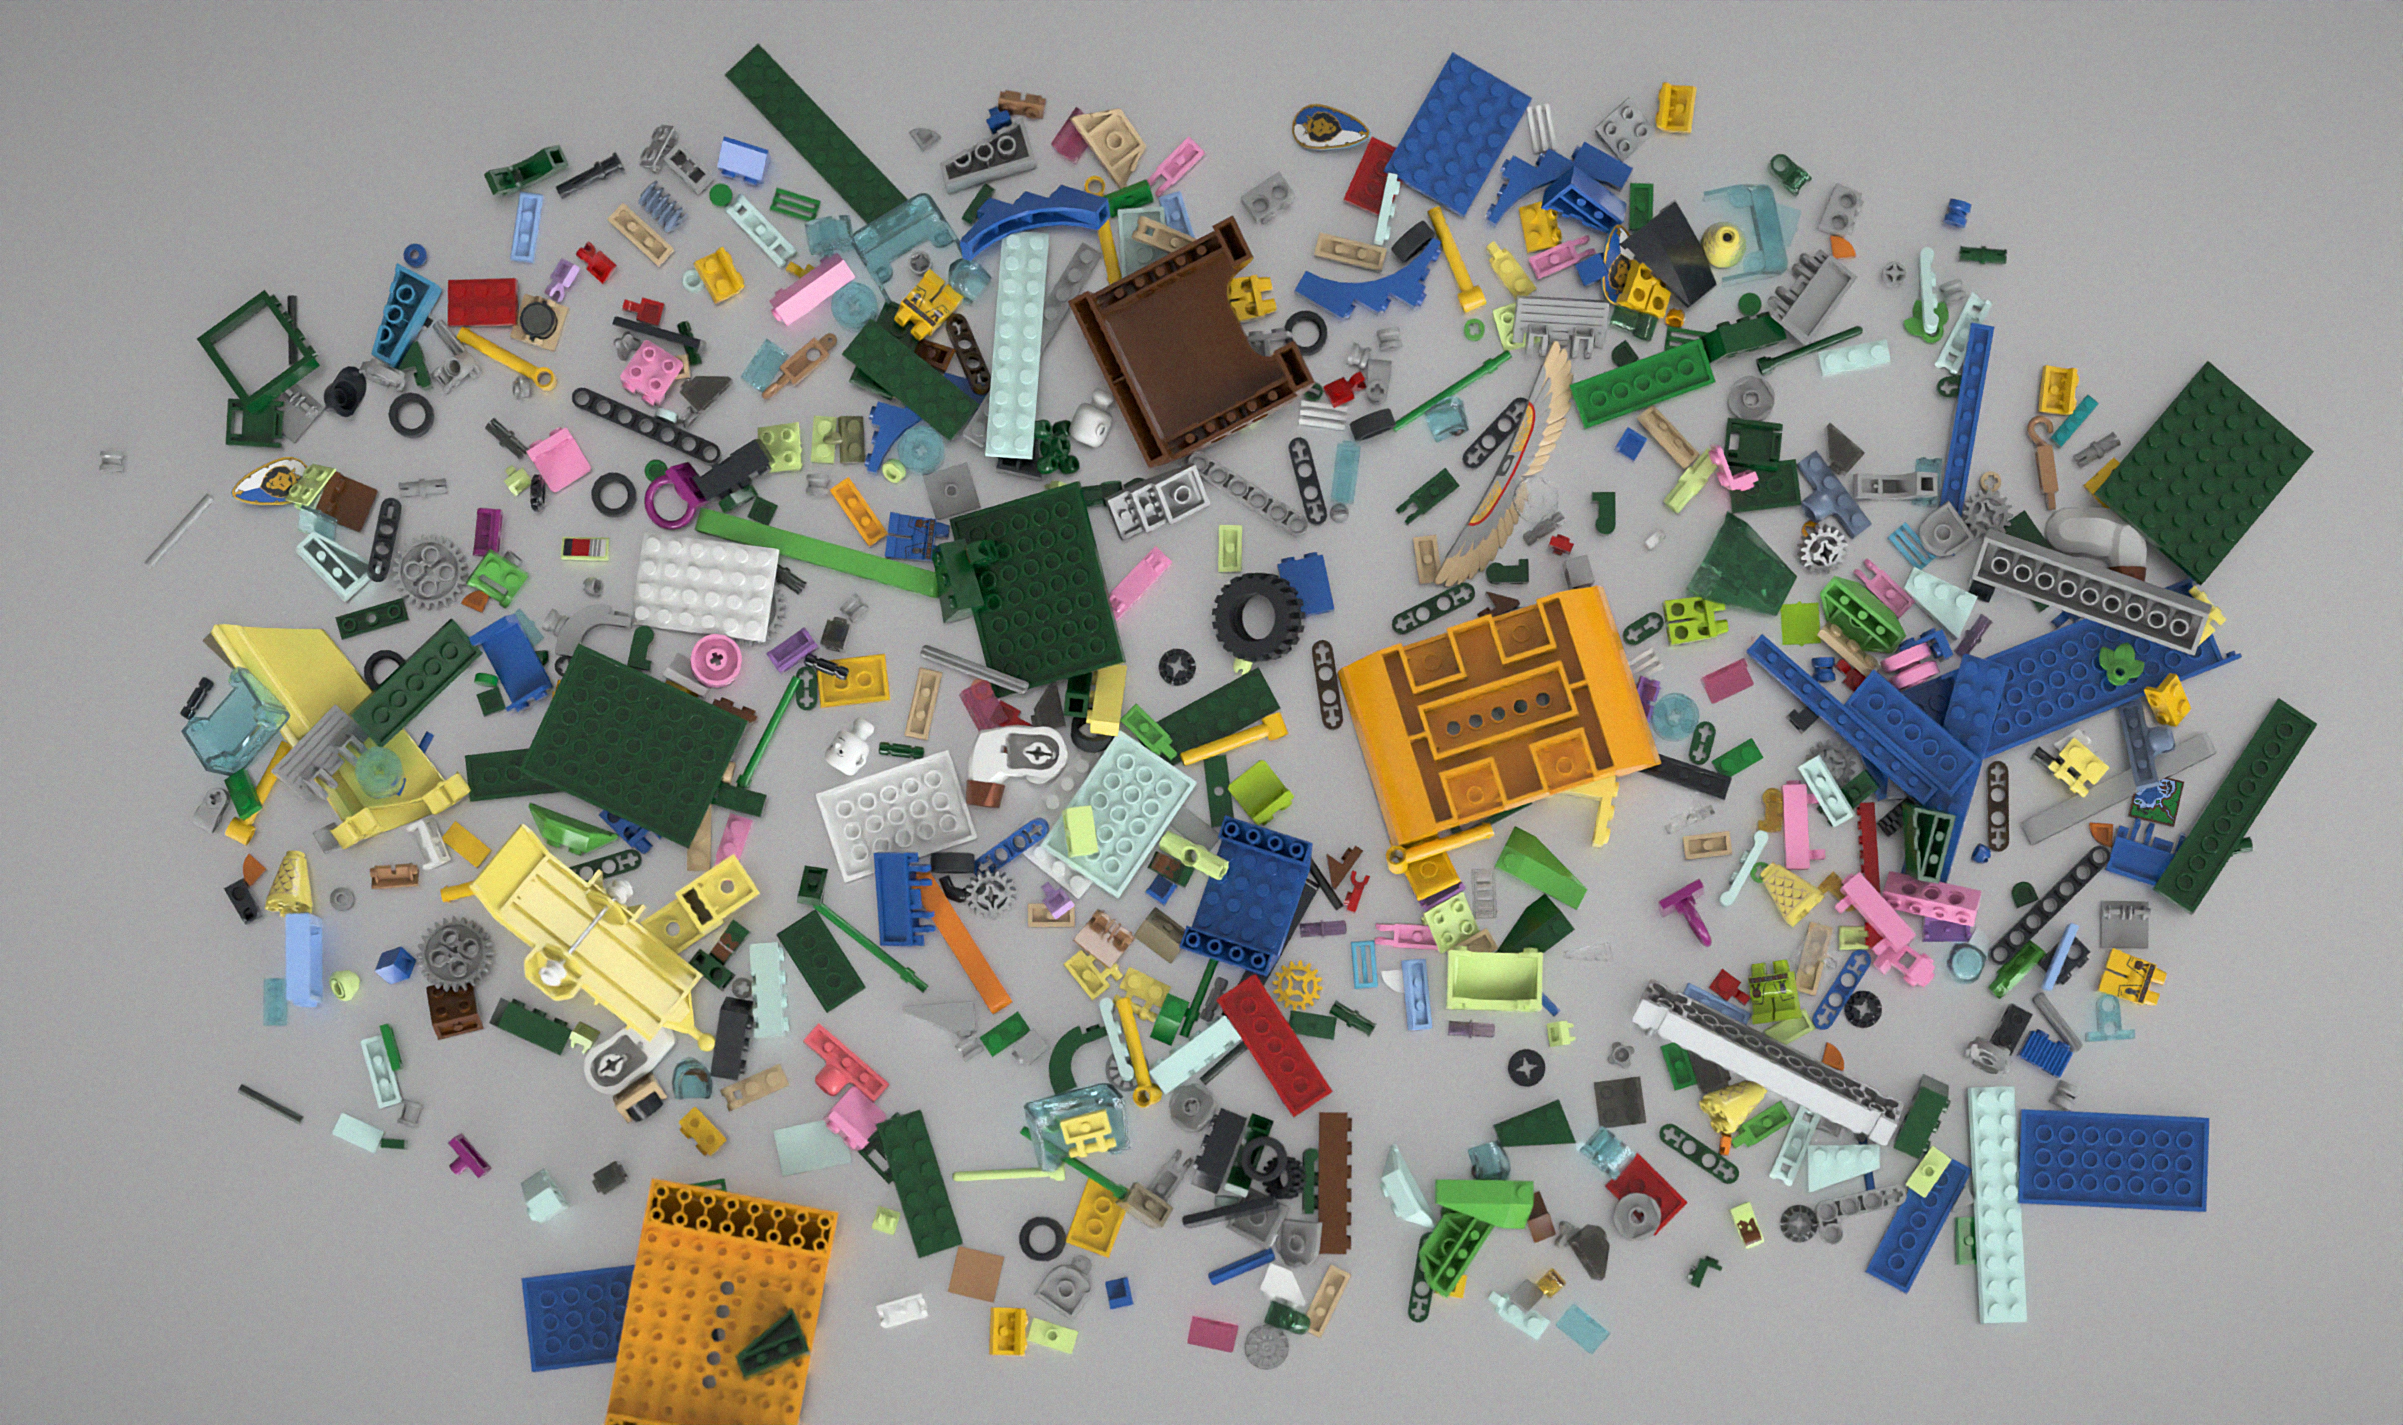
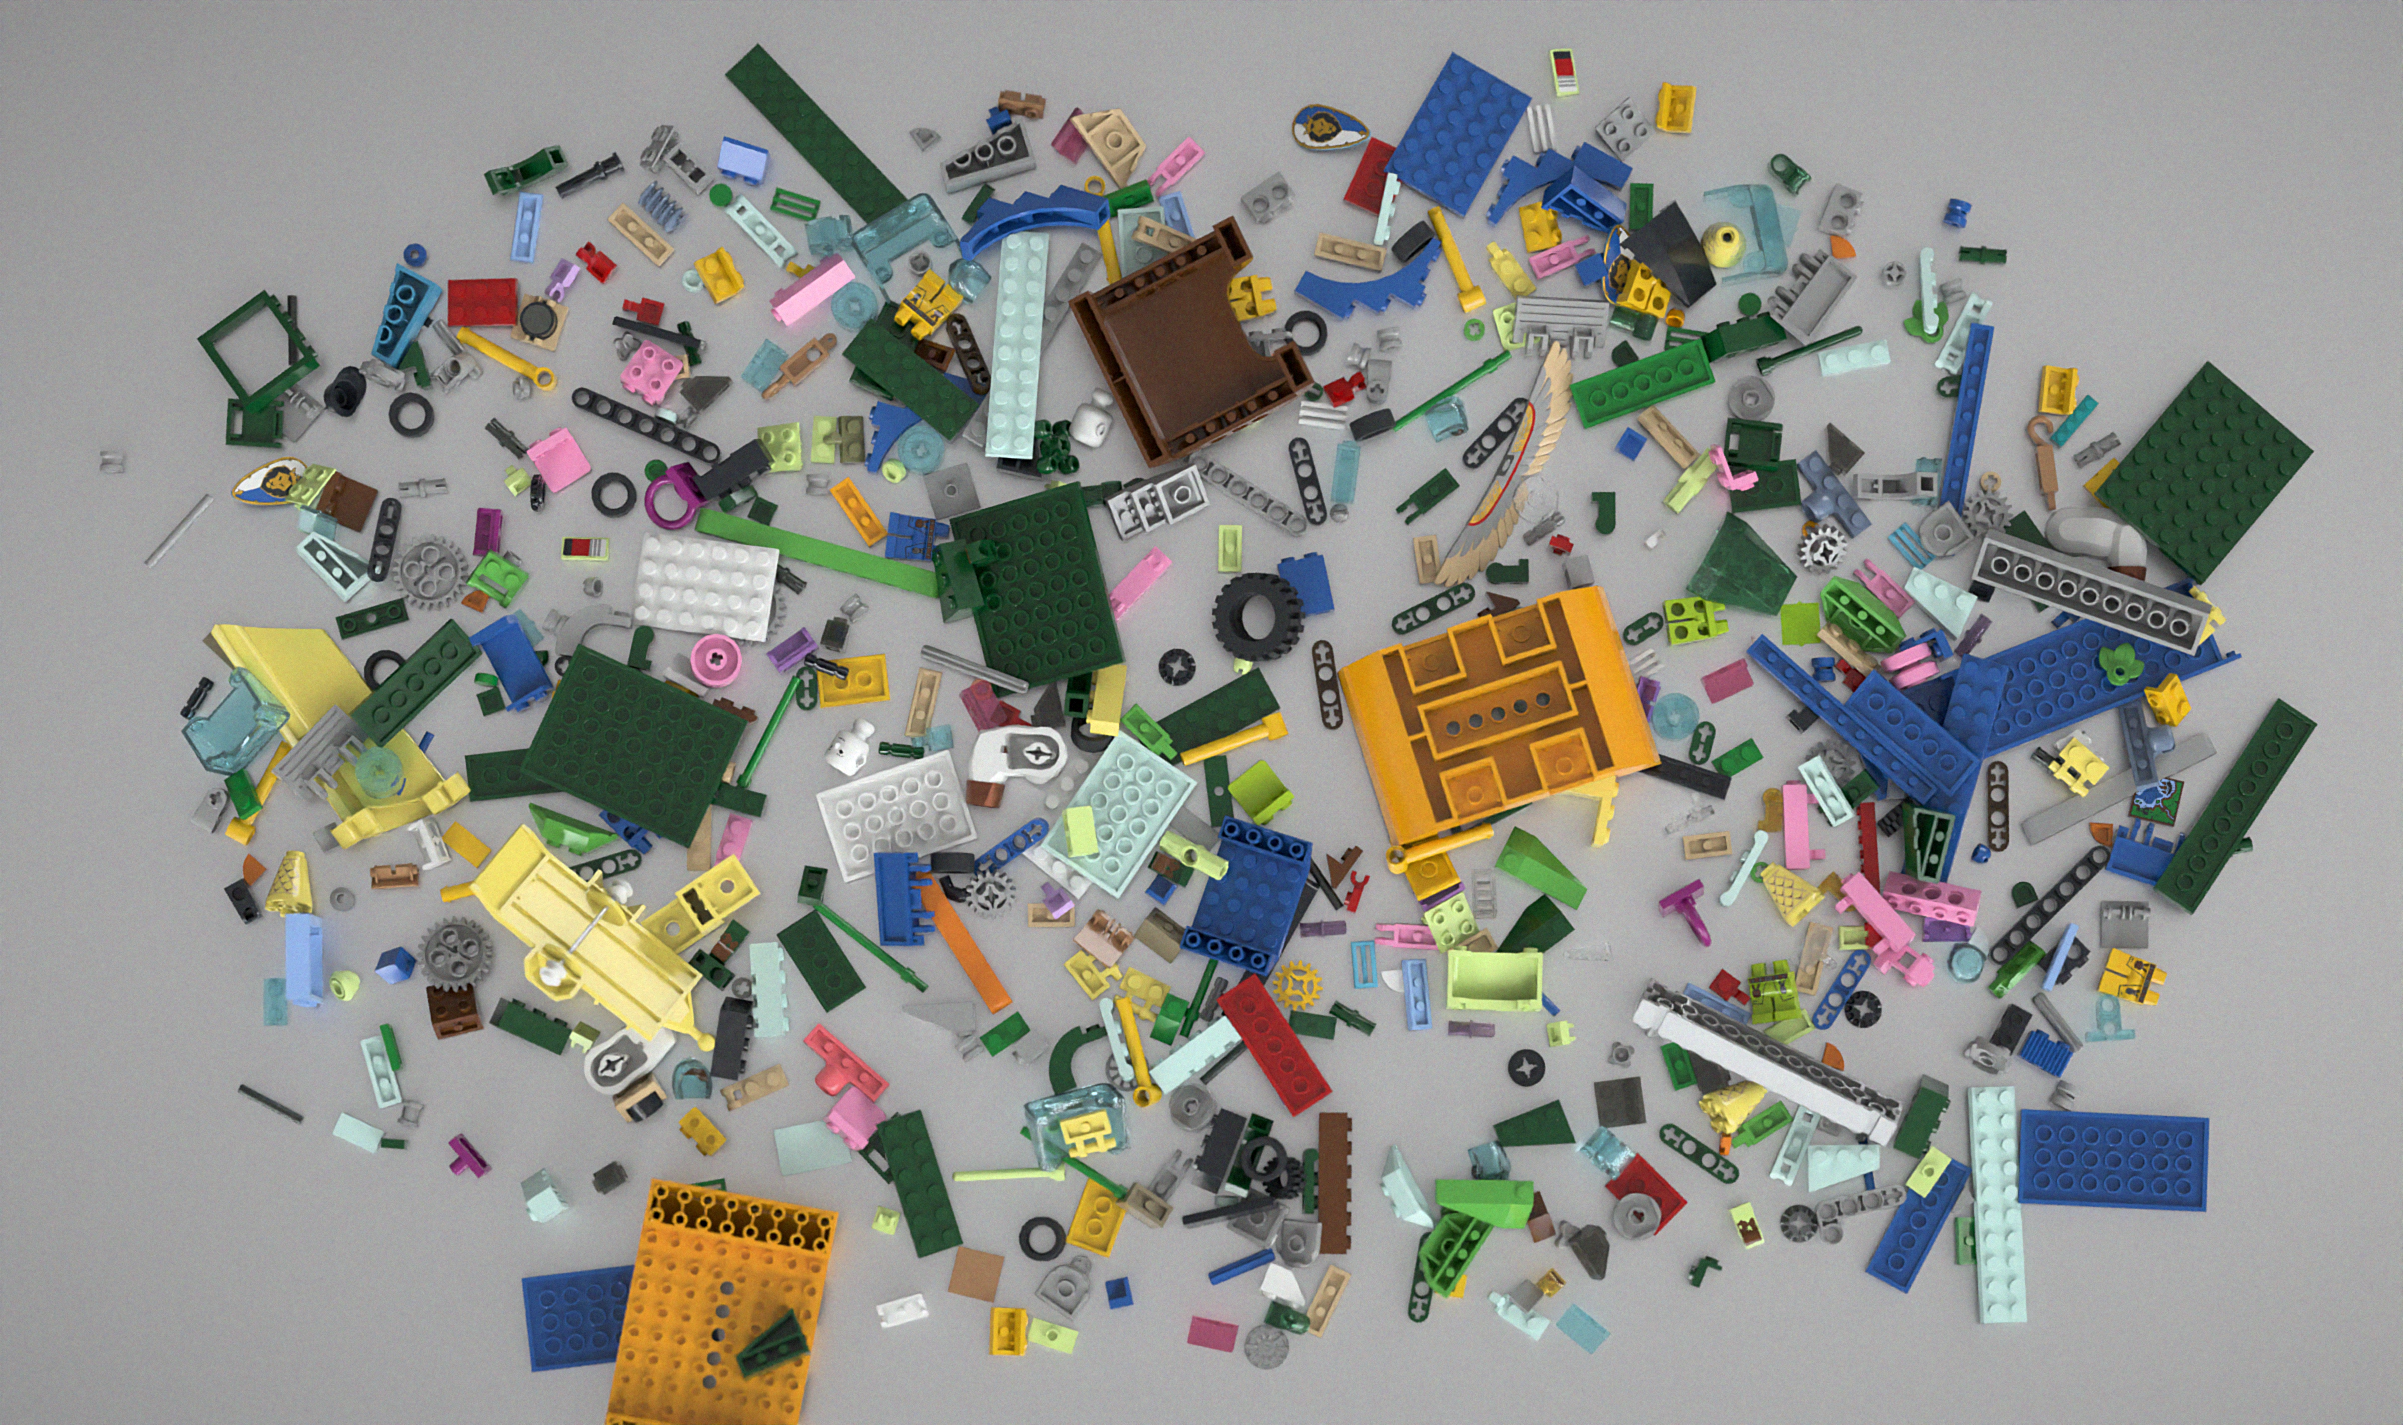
(937, 738): none -> clear light blue plate
(1563, 72): none -> slope

